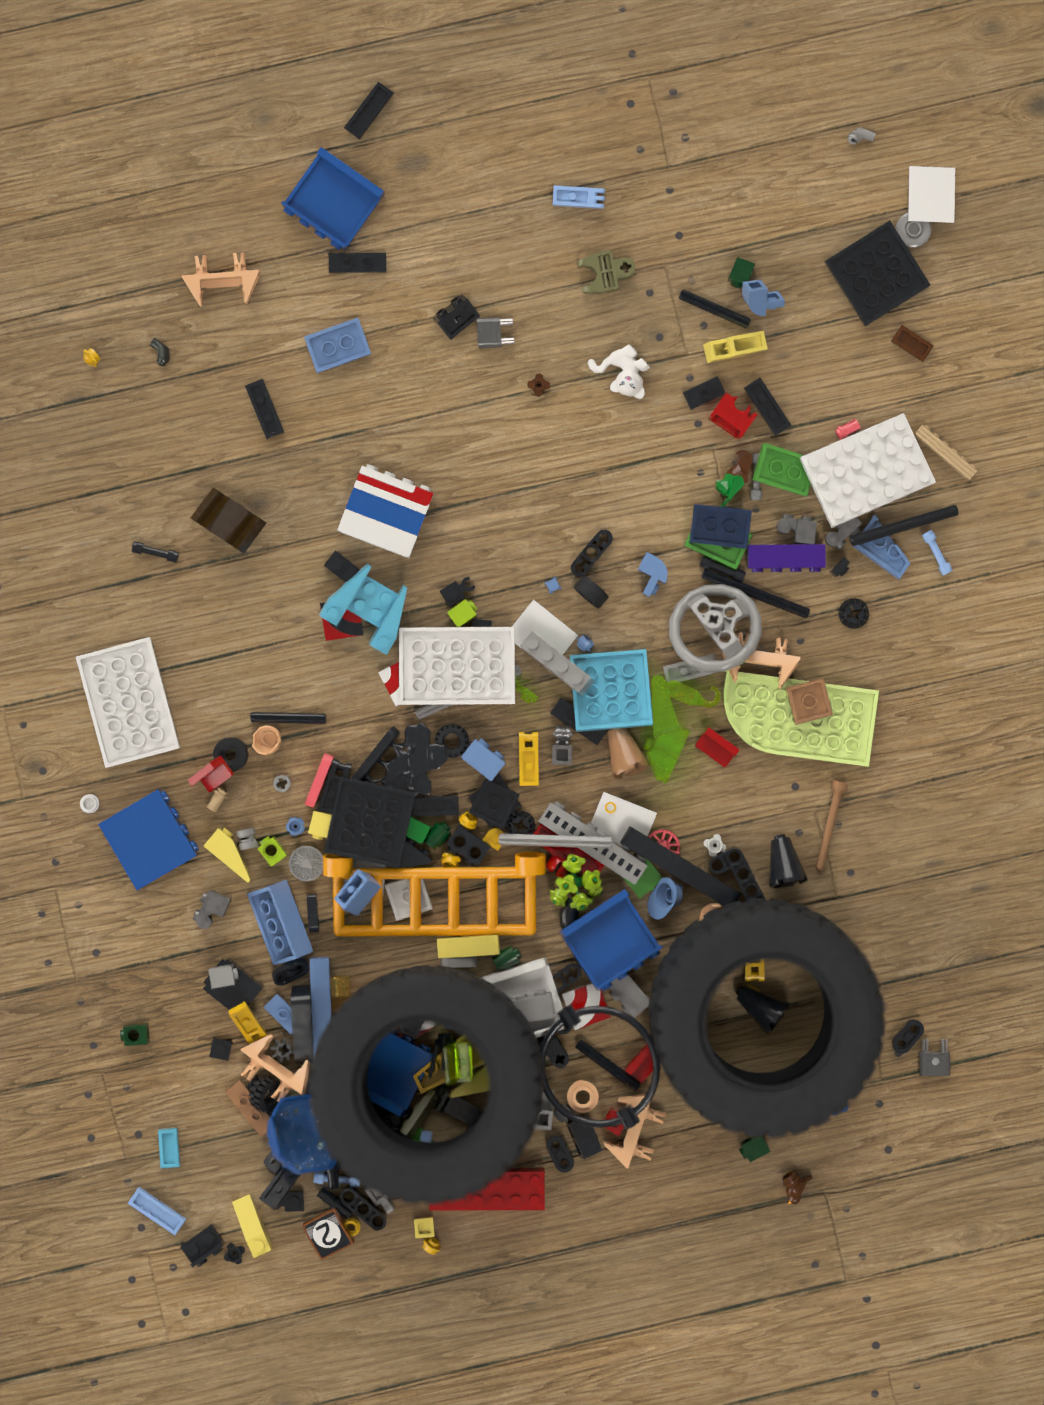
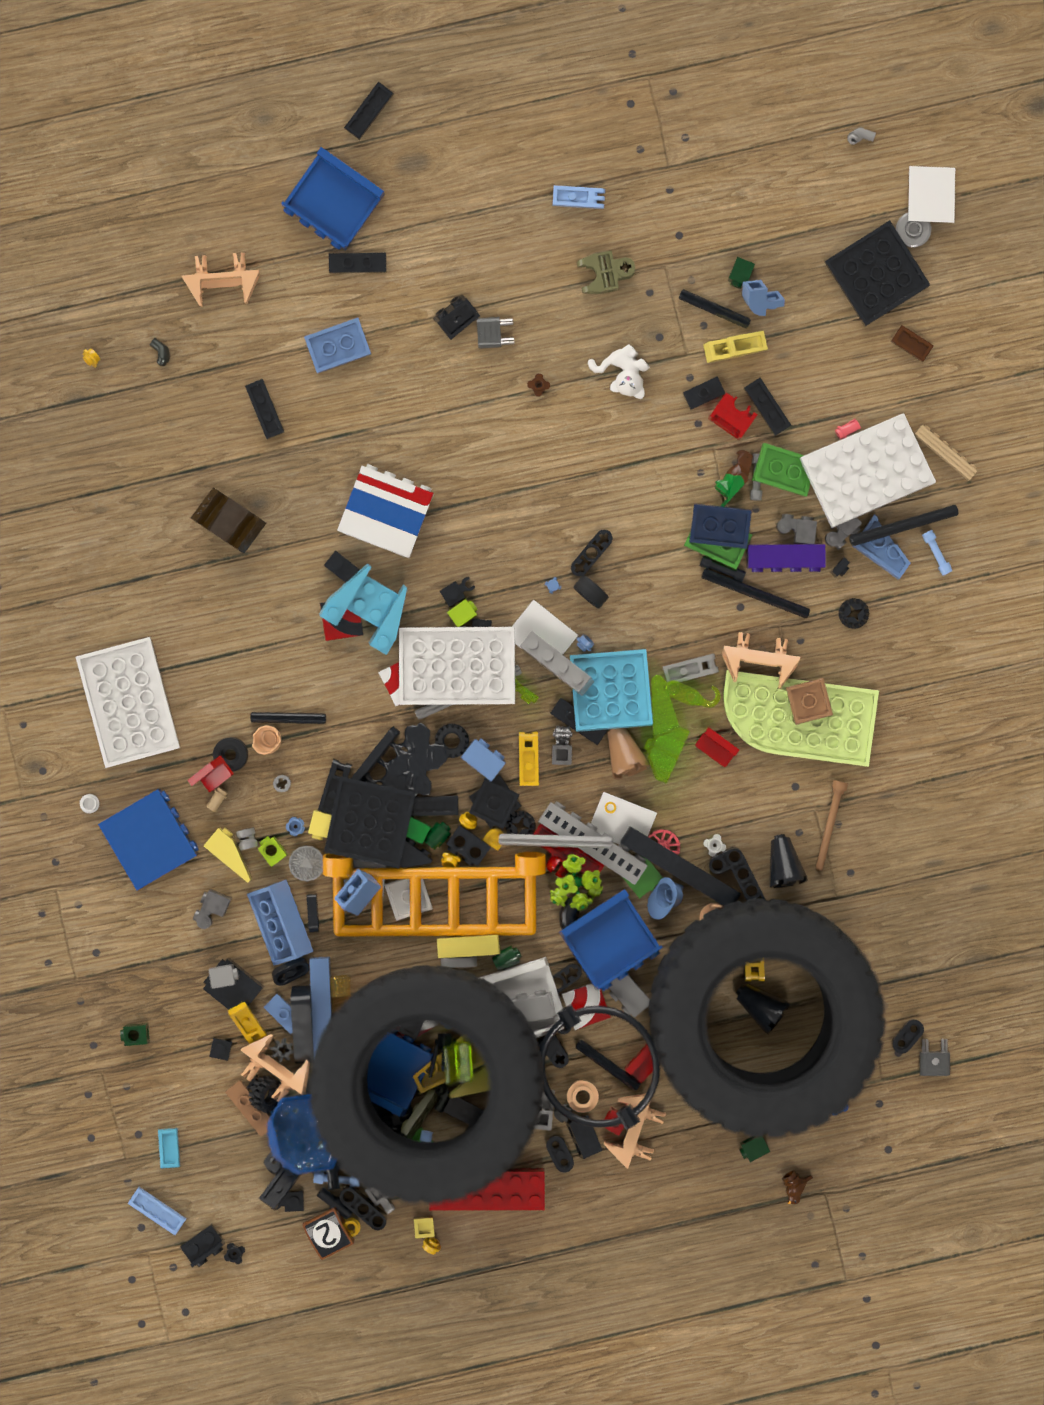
(139, 548): black bar -> none
(252, 1226): light yellow slope -> none
(319, 780): coral beam -> none
(656, 570): medium blue brick -> none
(717, 625): light grey piece -> none

